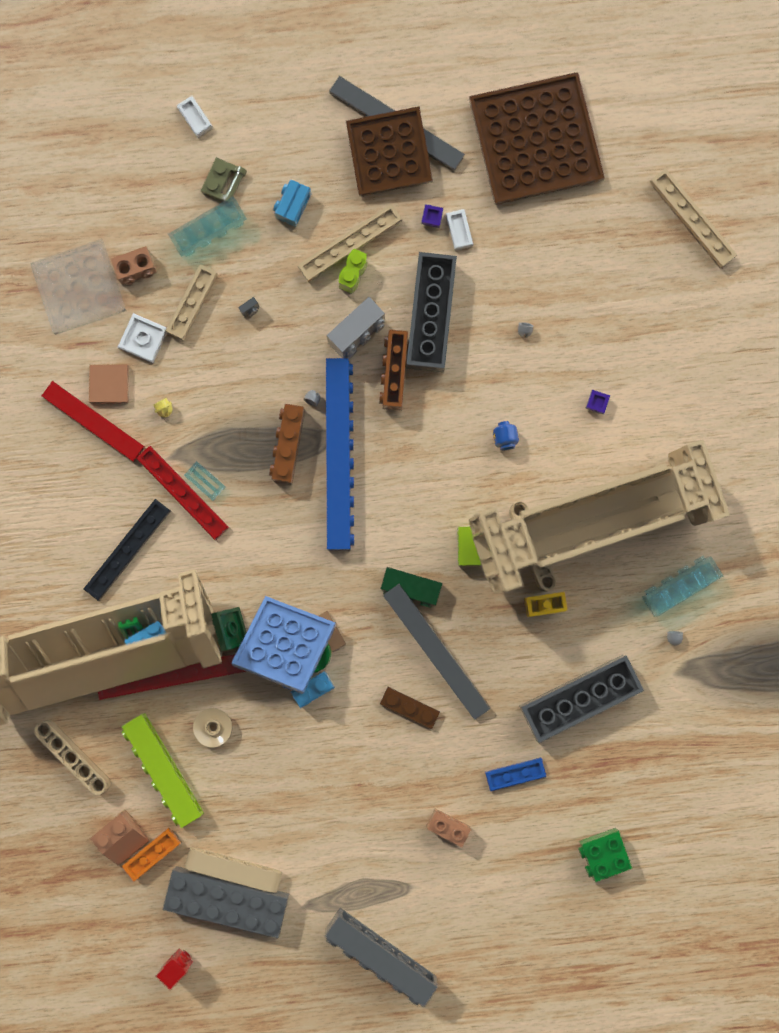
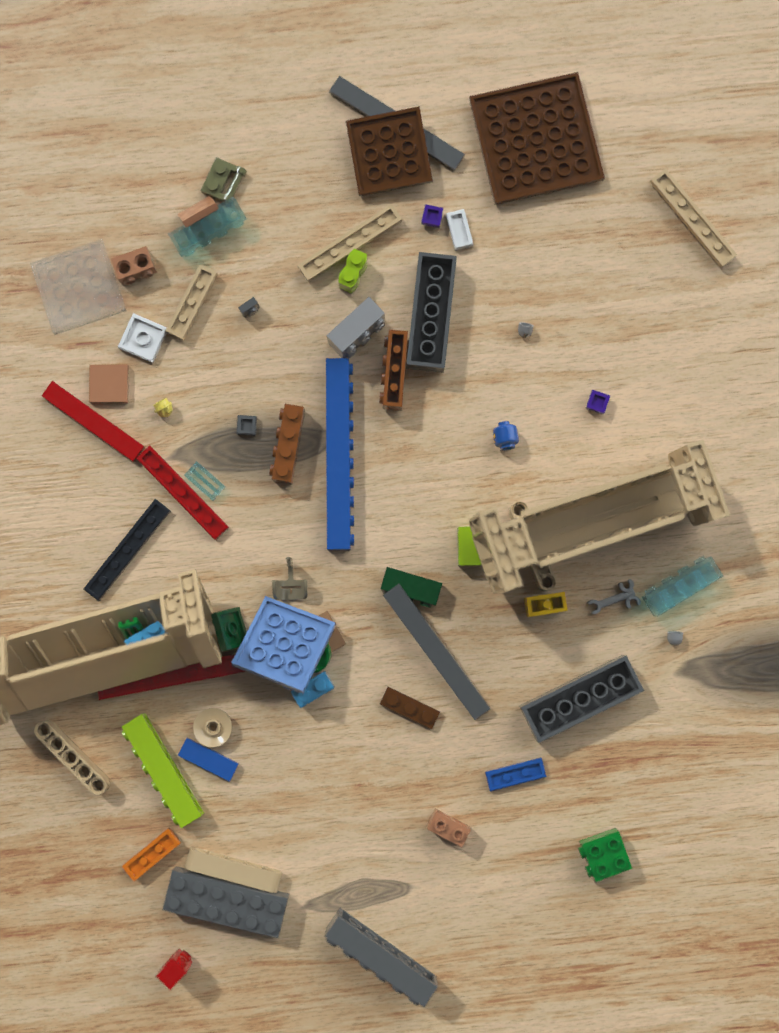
(119, 838): nougat slope -> none
(194, 116): white tile -> none
(198, 211): none -> nougat tile
(208, 759): none -> blue tile
(246, 425): none -> dark grey tile
(284, 594): none -> dark tan helmet
(292, 202): dark azure brick -> none
(312, 398): light grey hinge -> none
(627, 594): none -> light grey bar

